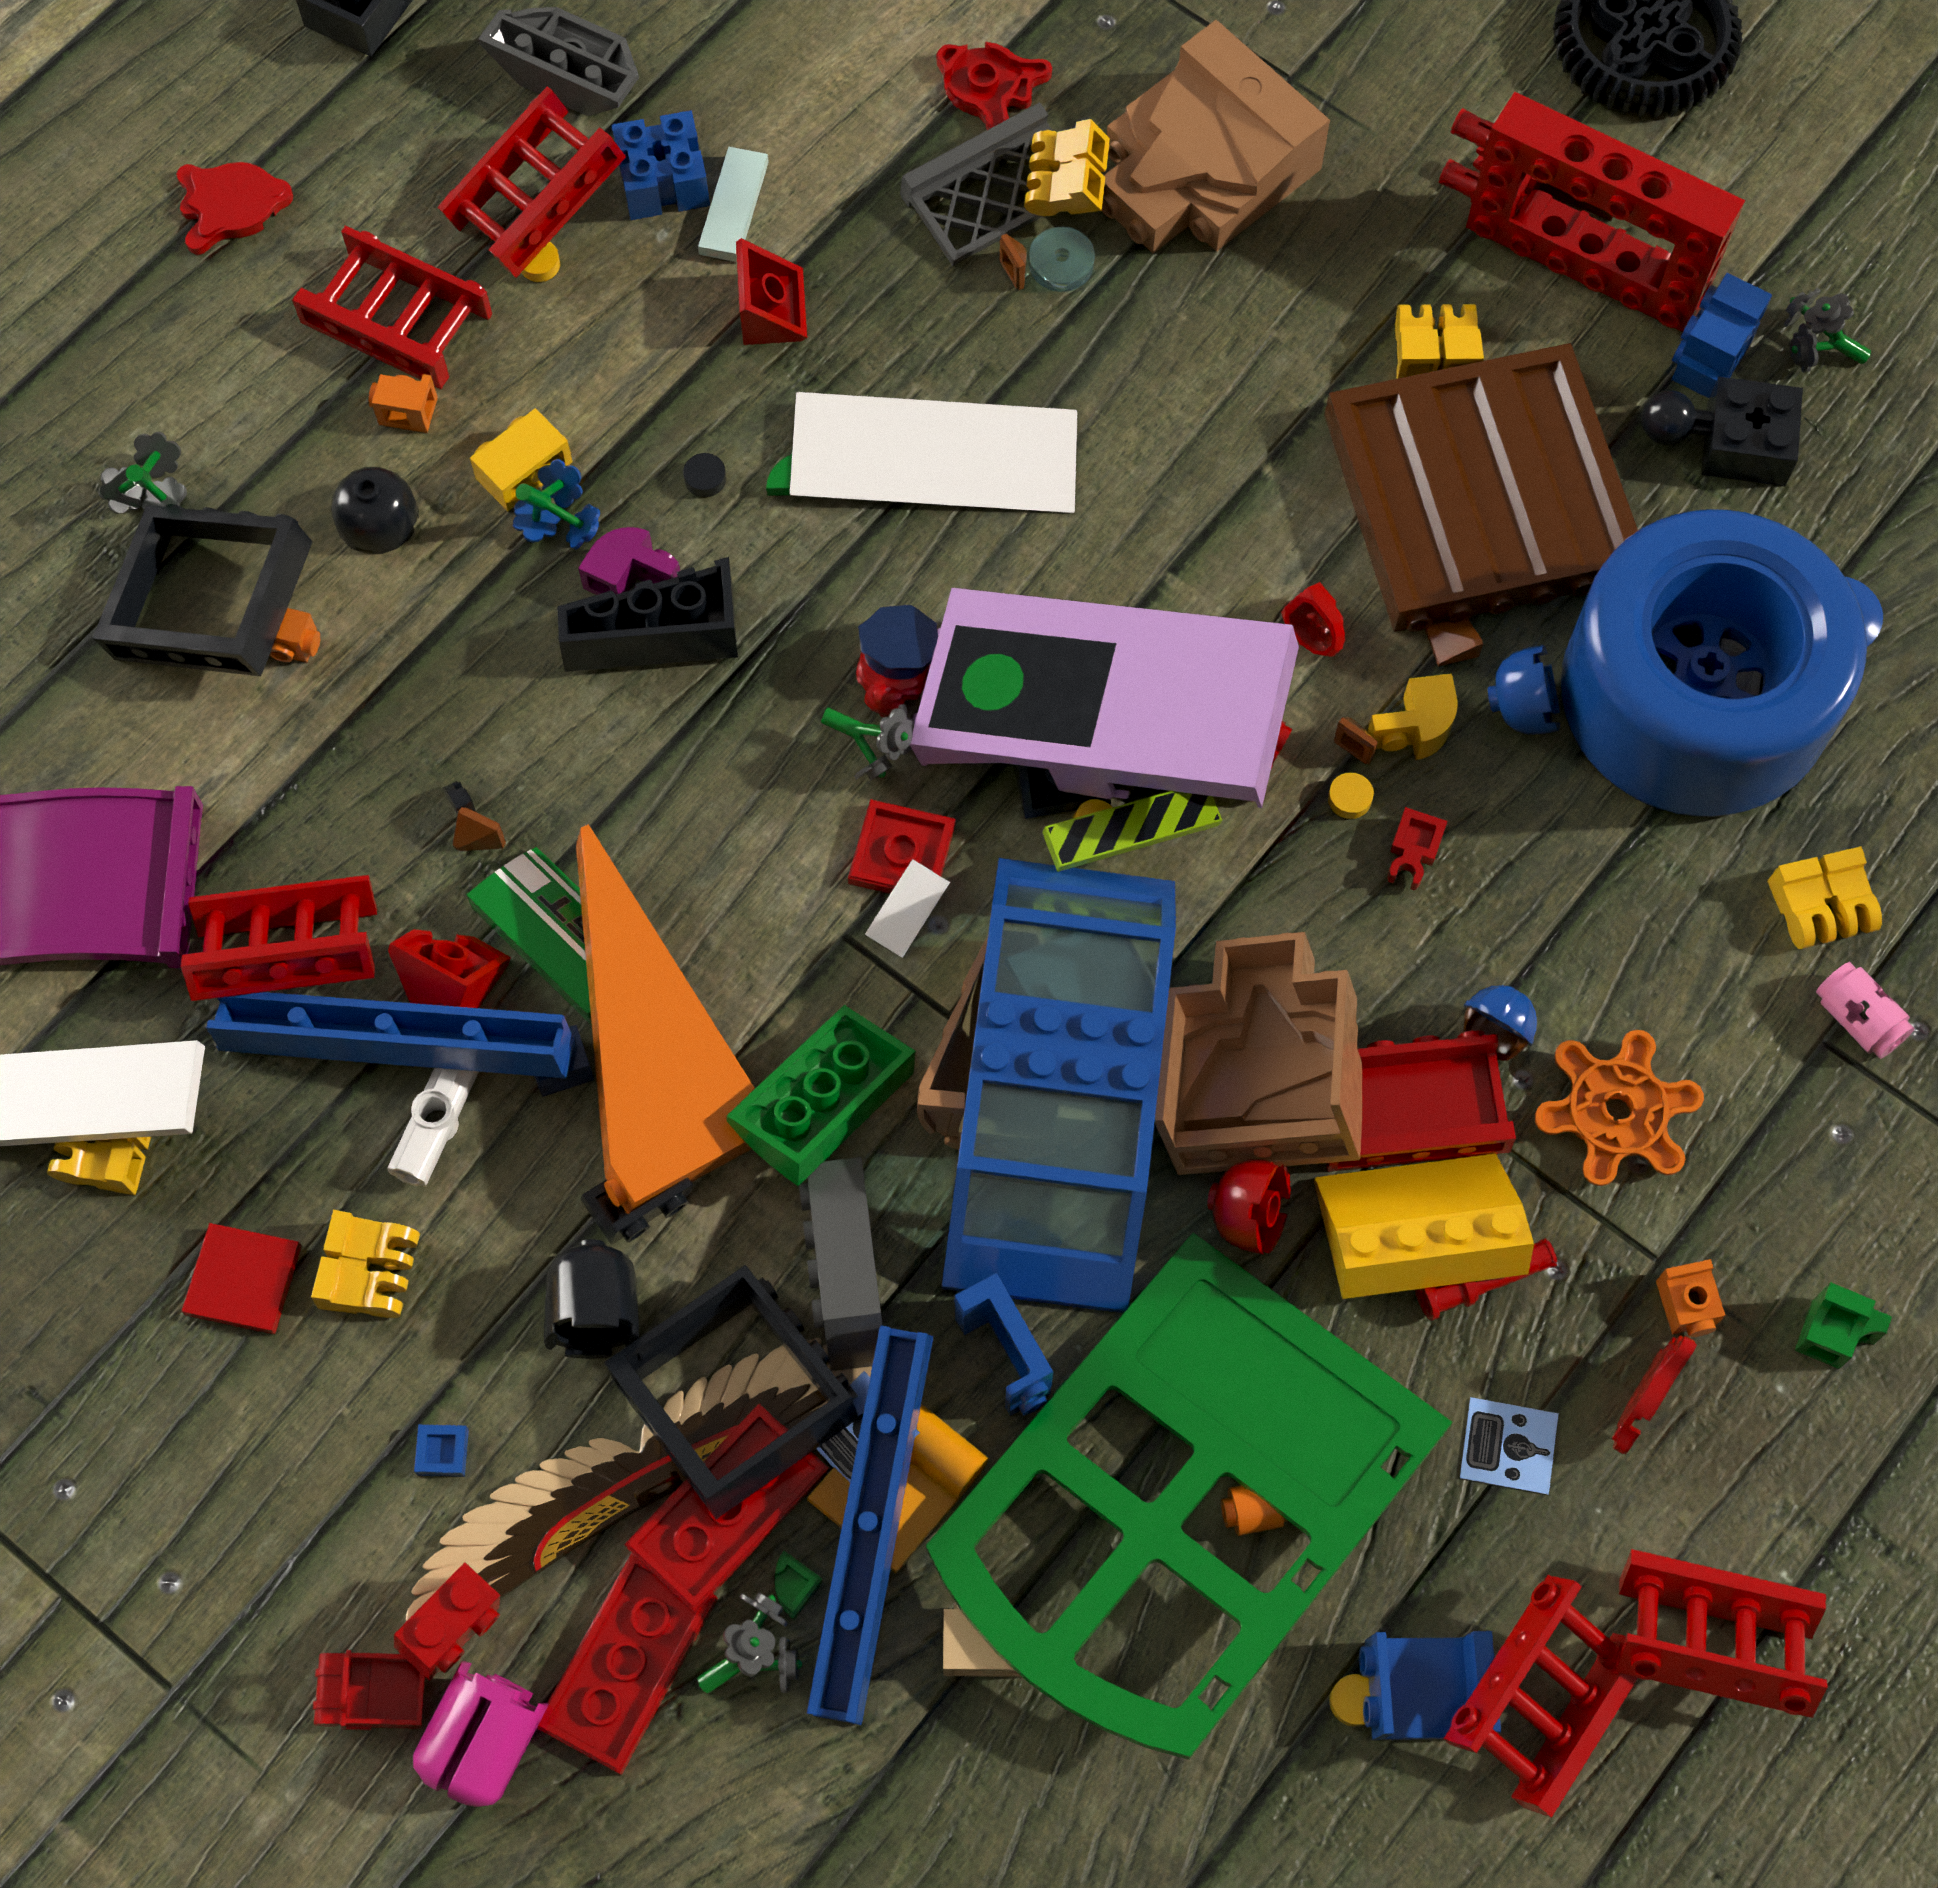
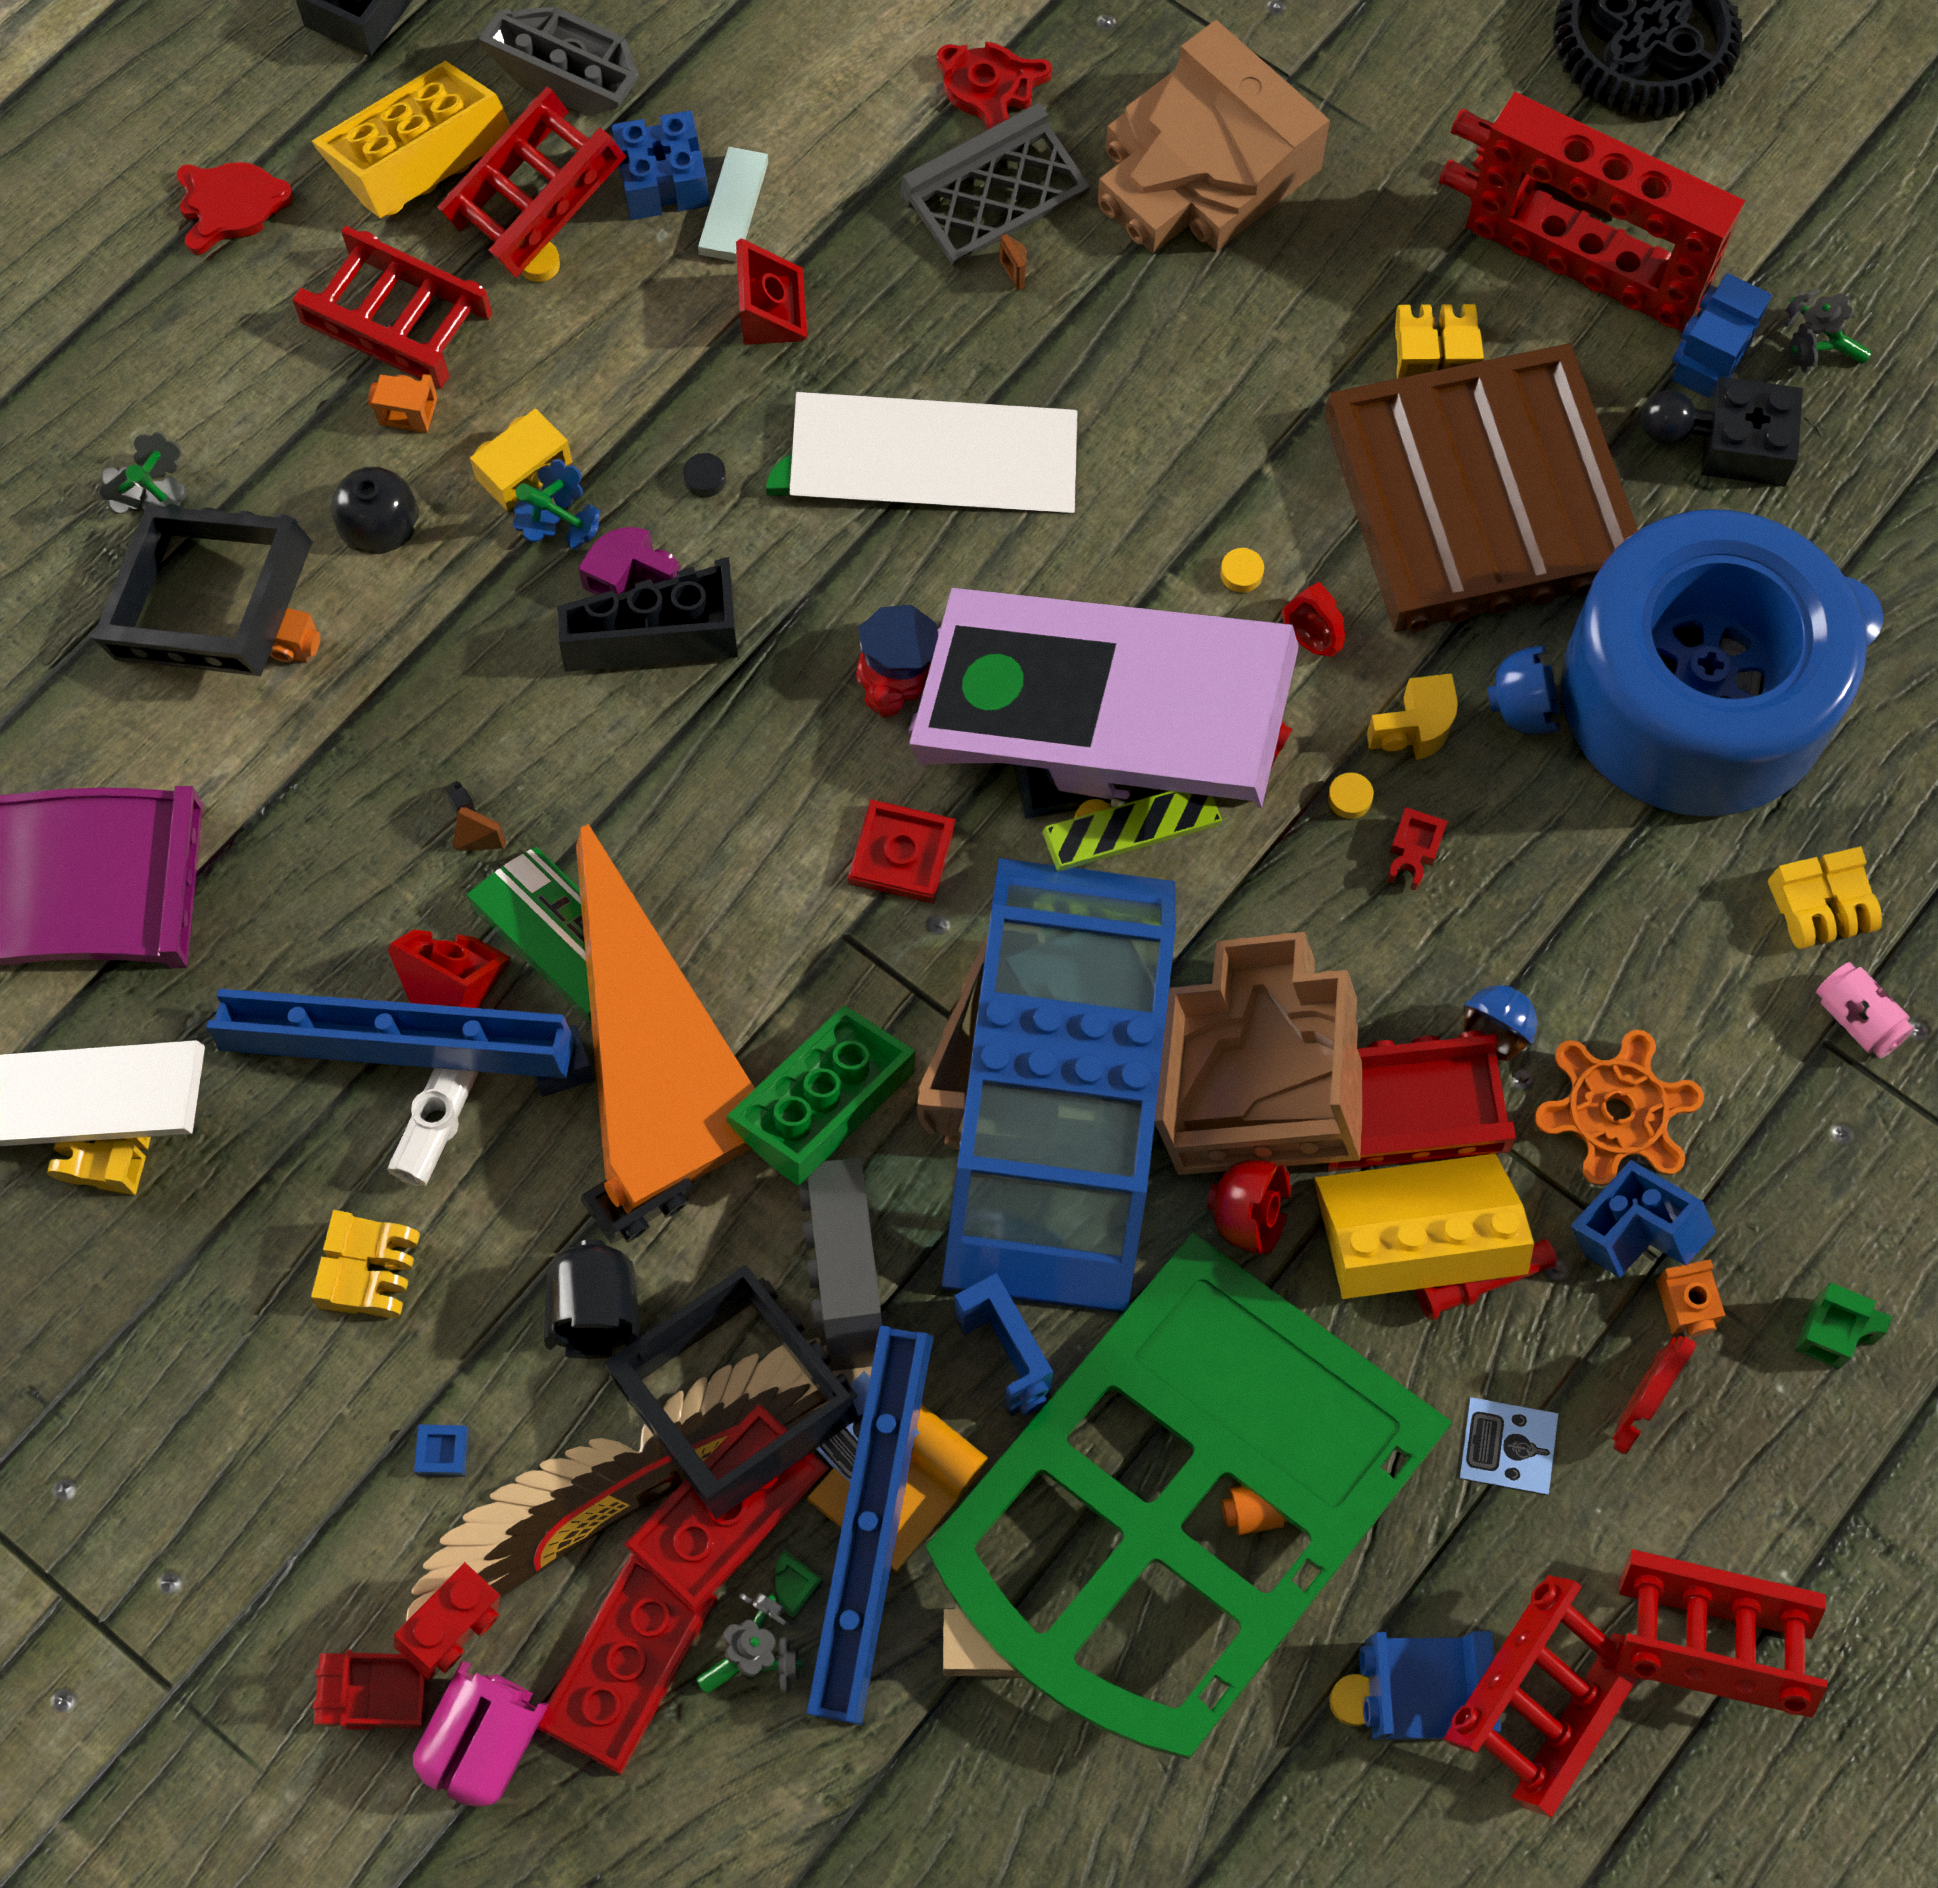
(241, 1278): red tile -> none
(281, 964): red fence -> none
(414, 138): none -> yellow slope
(892, 735): plant -> none
(907, 908): white sticker -> none
(1056, 274): clear light blue piece -> none
(1067, 170): yellow legs -> none
(1242, 570): none -> yellow tile
(1355, 740): dark orange slope -> none
(1454, 642): dark orange slope -> none
(1641, 1212): none -> blue brick

